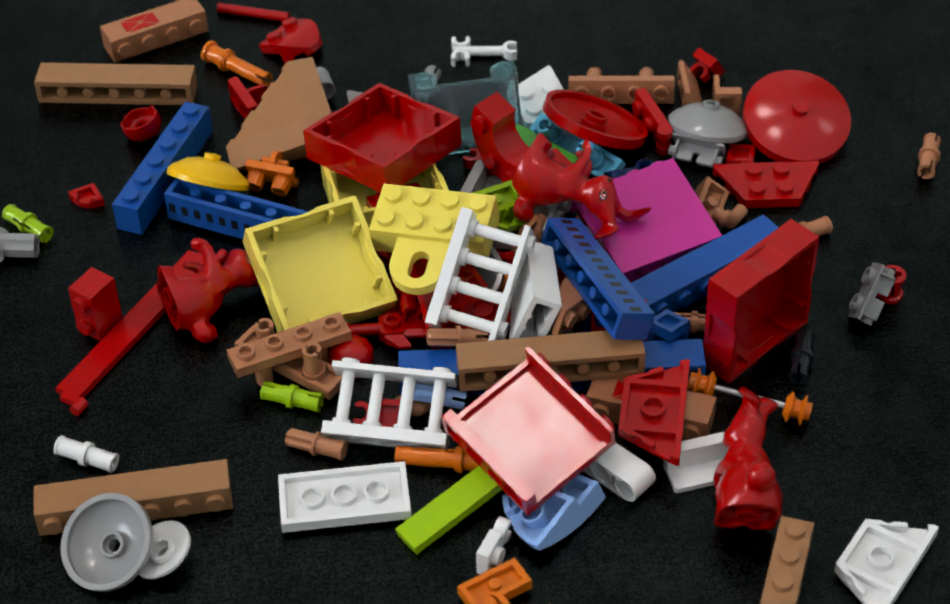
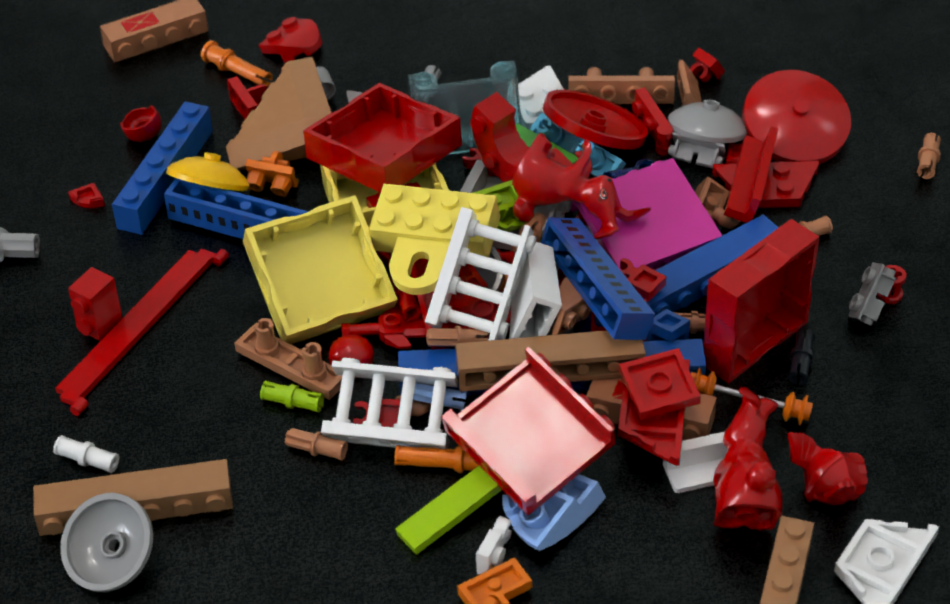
(27, 222): lime pin -> none
(116, 83): medium nougat brick -> none
(168, 549): white dish -> none
(197, 297): red animal -> none
(252, 12): red bar -> none
(269, 351): nougat plate -> none
(344, 496): white plate -> none
(464, 50): white bar -> none
(622, 473): white beam -> none
(644, 279): none -> red plate
(659, 383): none -> red plate
(727, 96): nougat panel -> none
(750, 176): none -> red fence
(828, 474): none -> red helmet

